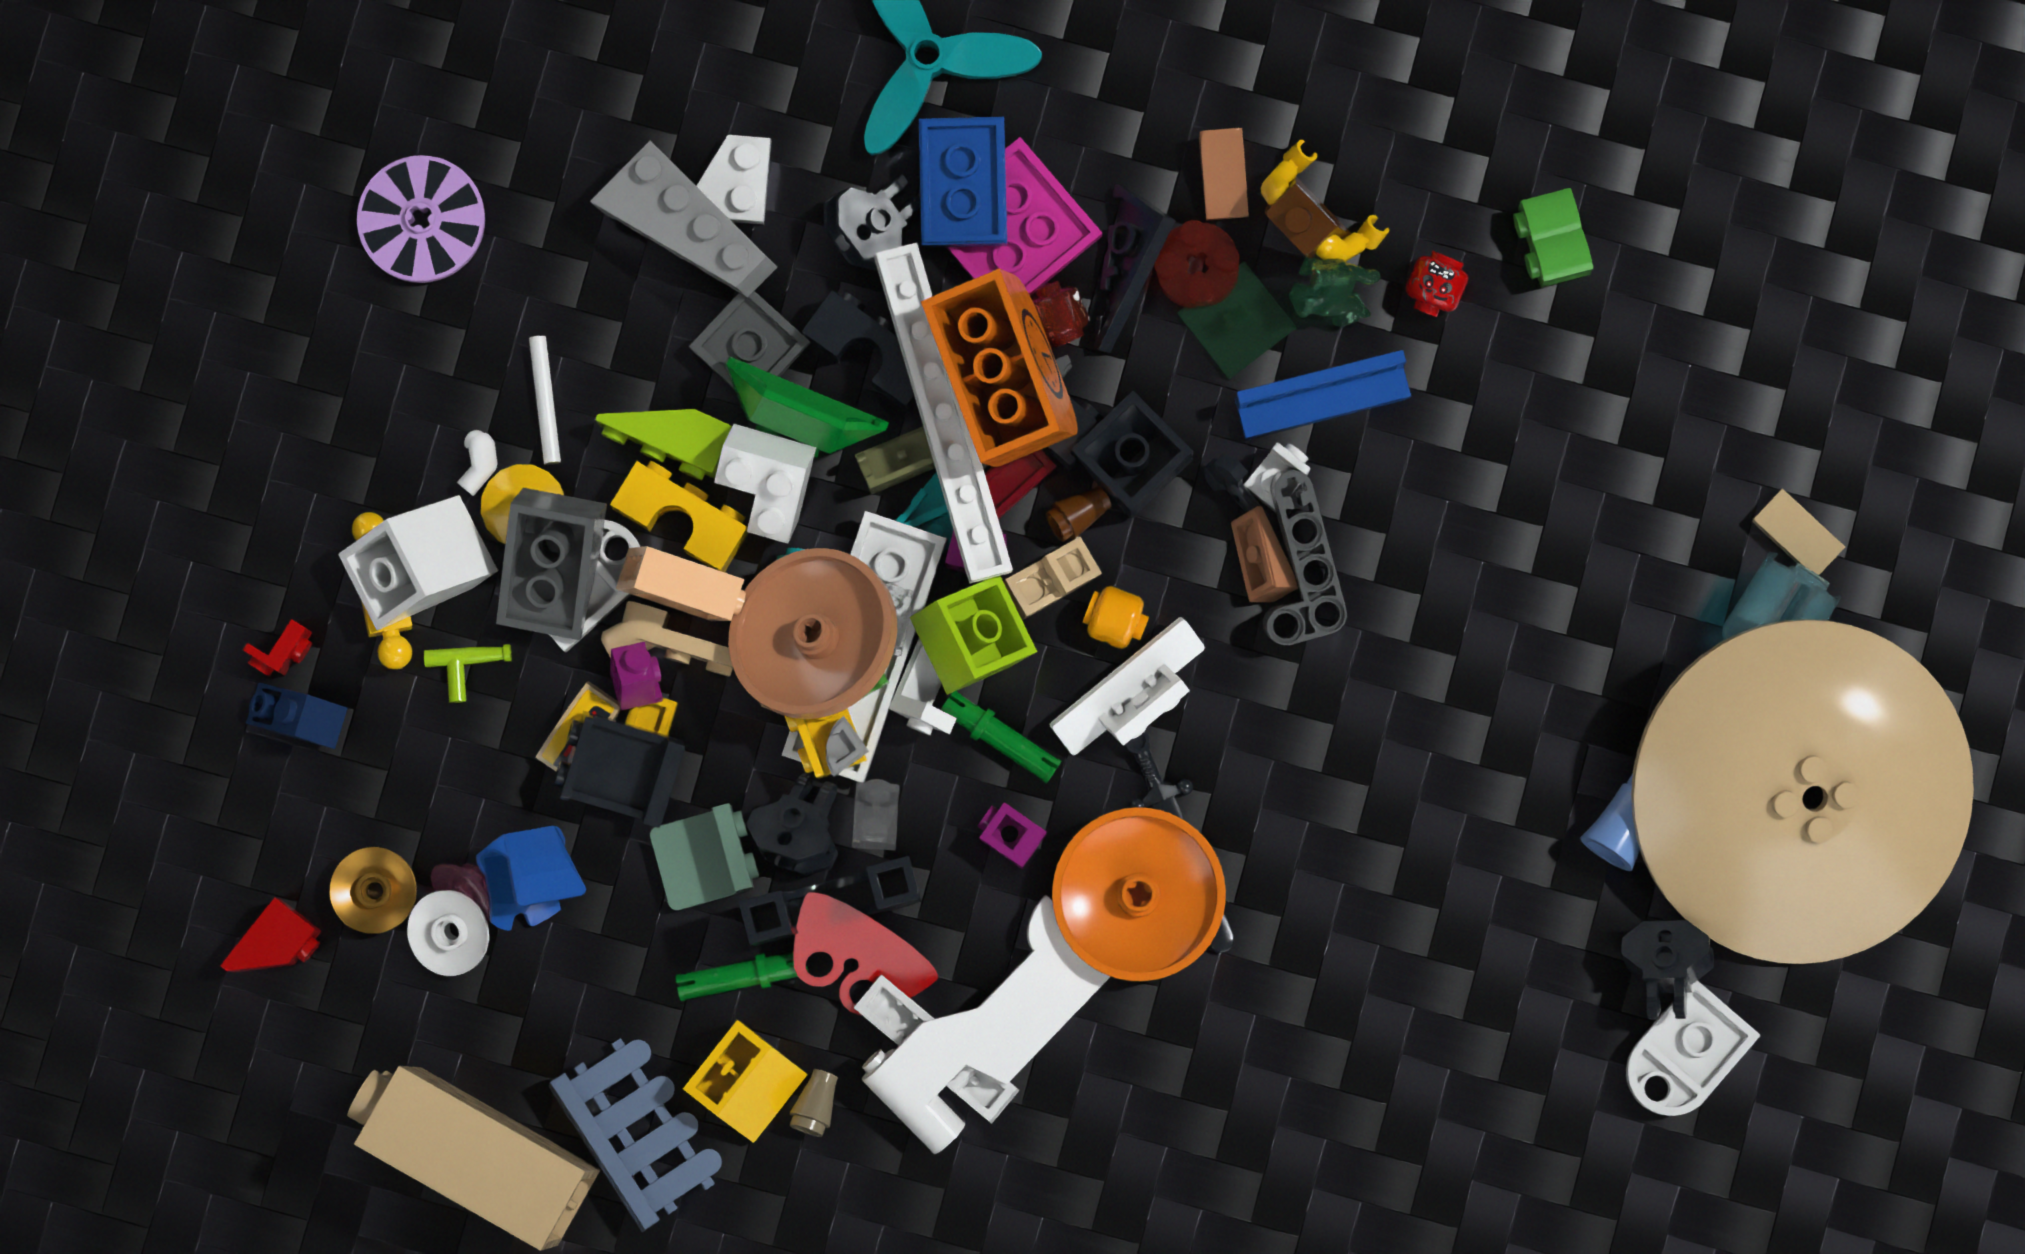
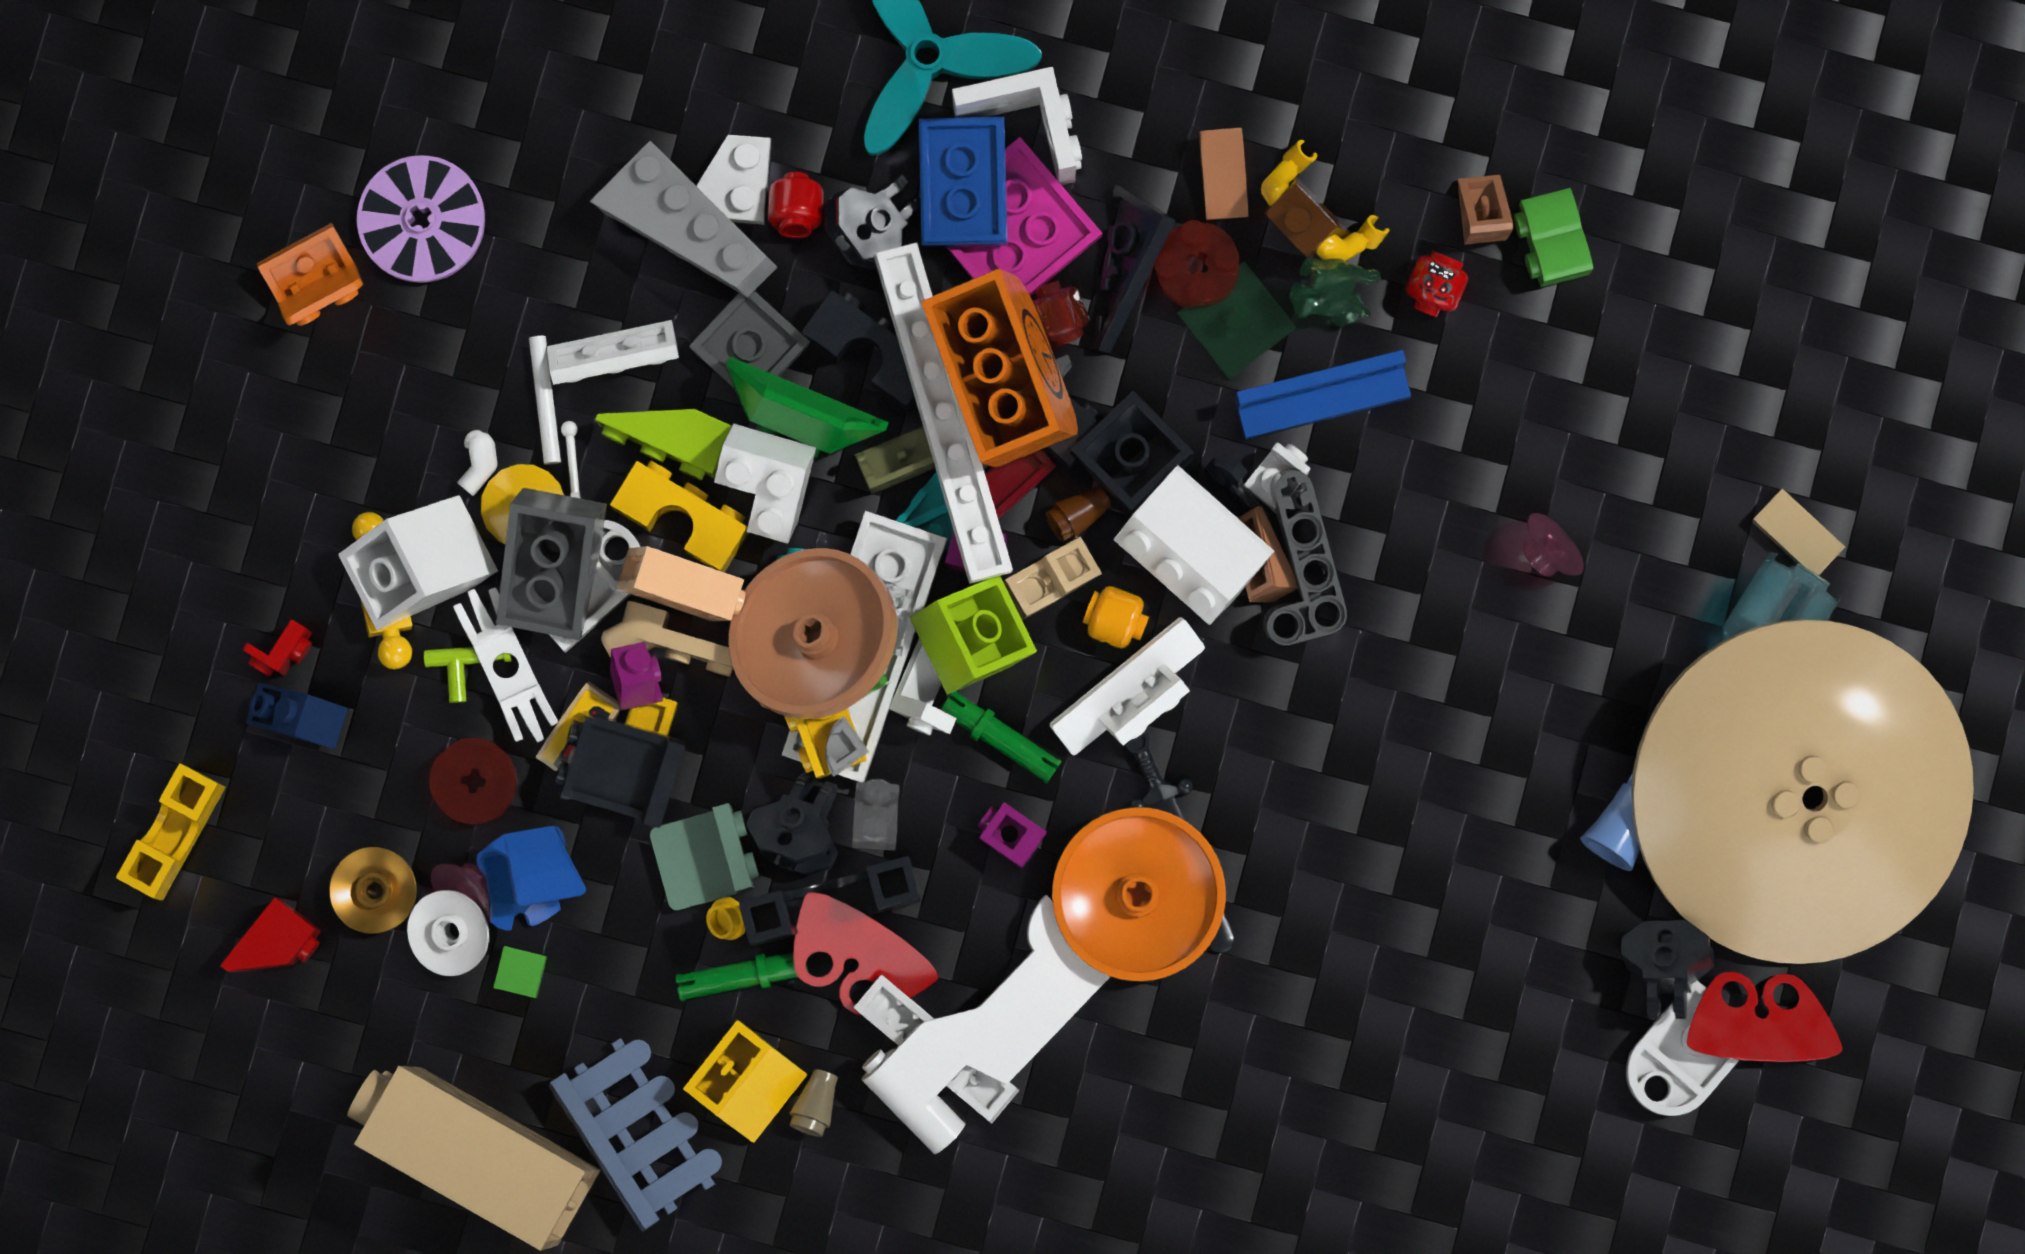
(163, 850): none -> yellow arch
(311, 275): none -> orange bracket
(454, 797): none -> clear red plate
(513, 690): none -> white piece
(520, 972): none -> bright green tile
(569, 430): none -> white hinge
(612, 352): none -> white plate
(725, 919): none -> yellow plate
(795, 205): none -> red head
(1021, 92): none -> white bracket
(1193, 545): none -> white slope
(1484, 209): none -> nougat slope
(1551, 548): none -> clear pink piece
(1782, 1037): none -> red piece

